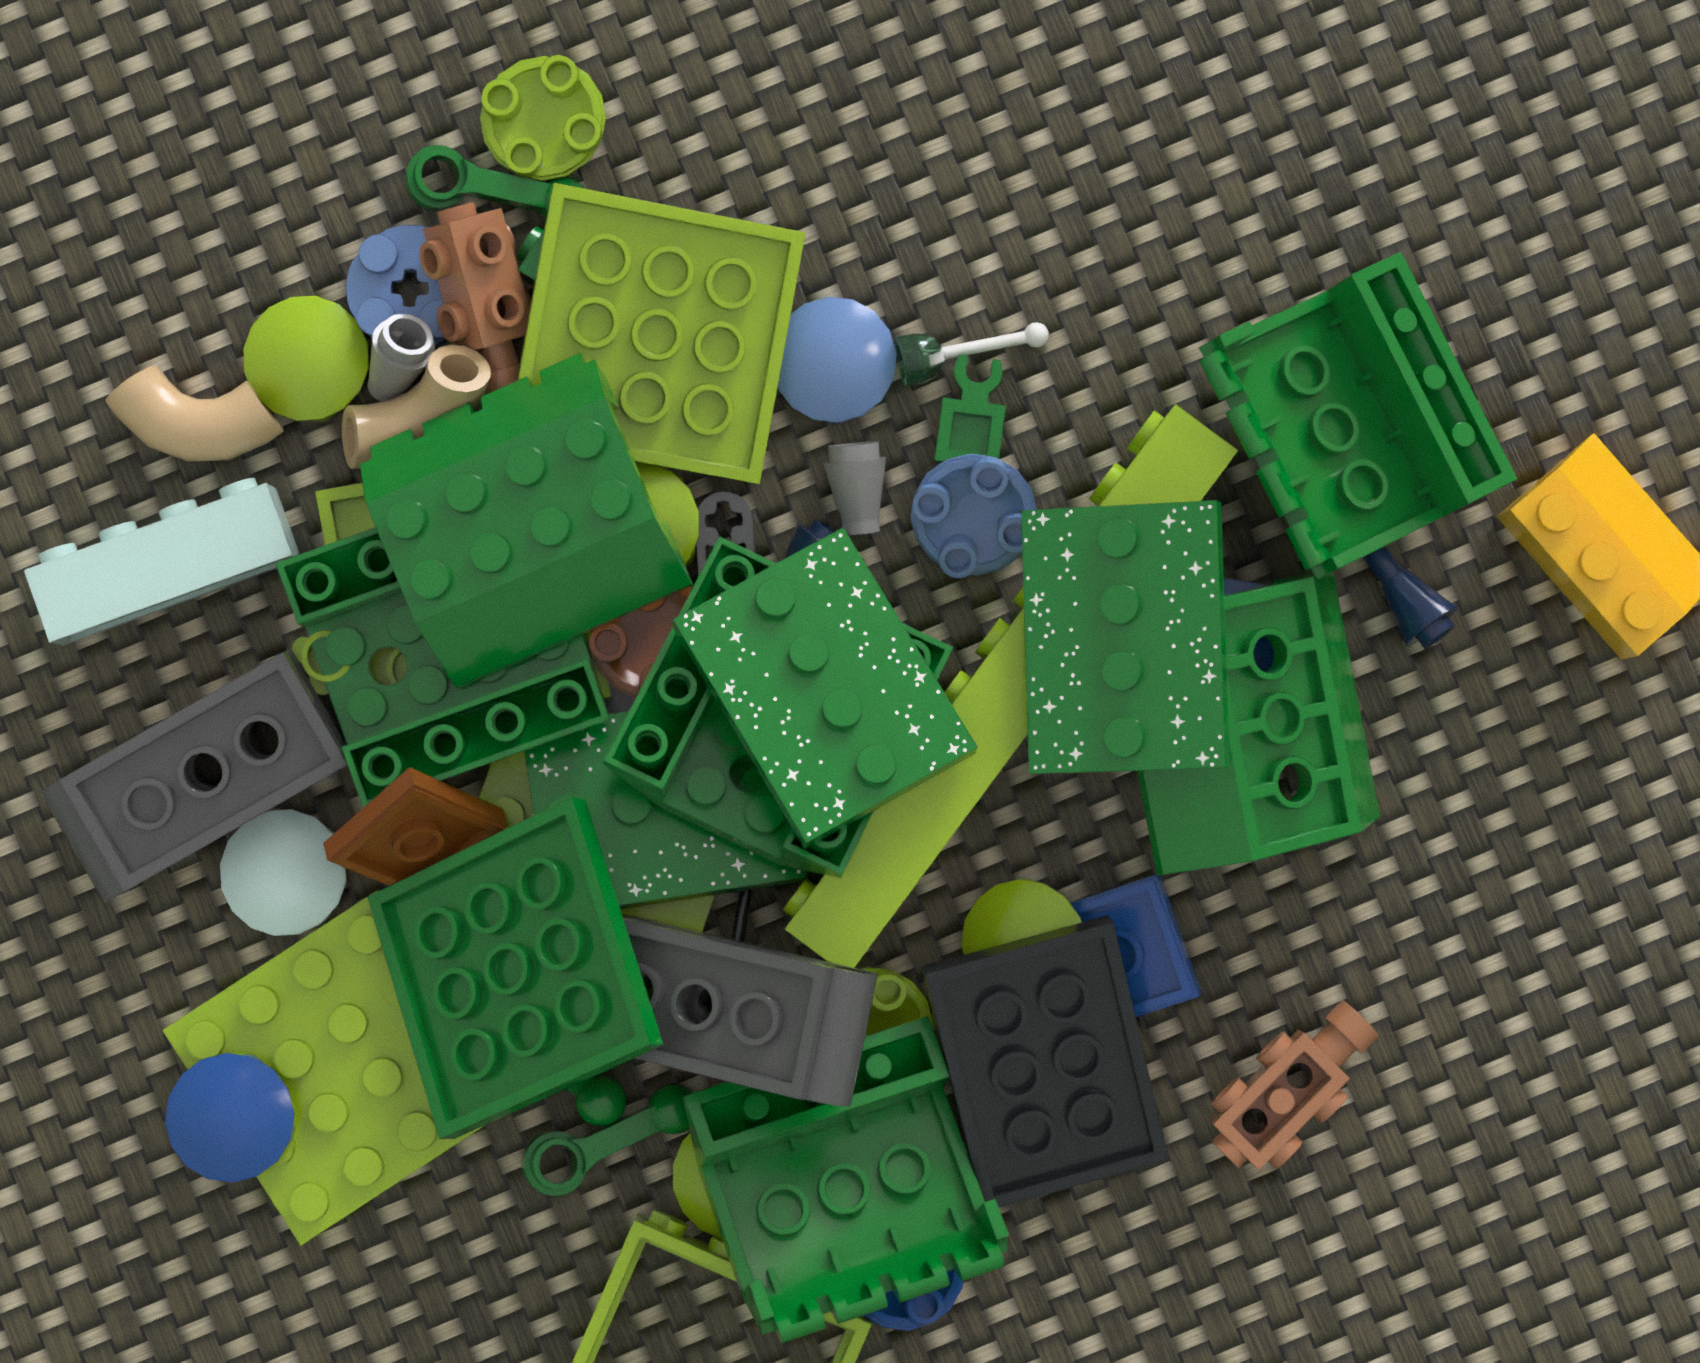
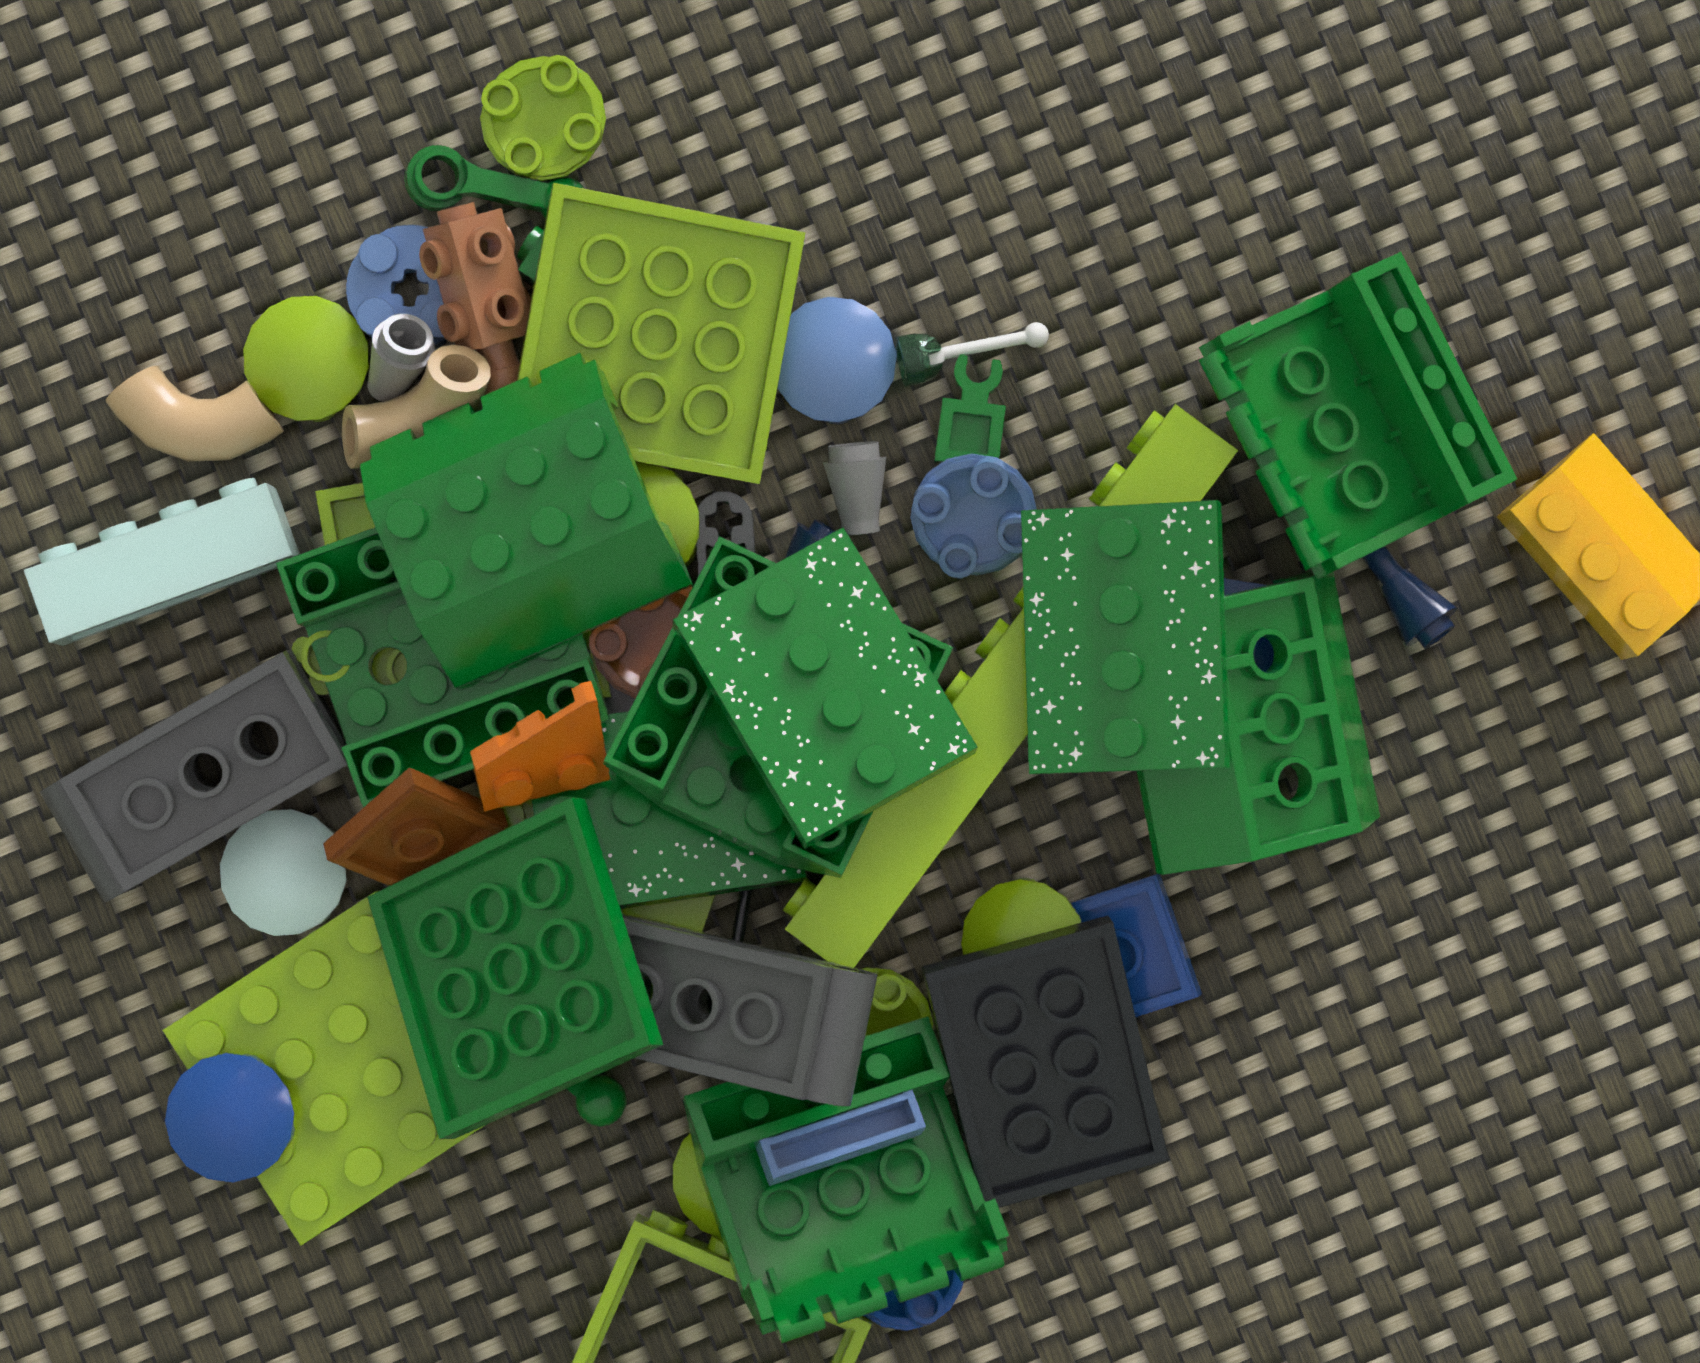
(543, 754): none -> orange wing
(663, 1114): green piece -> none
(840, 1138): none -> medium blue piece
(1285, 1106): nougat brick -> none

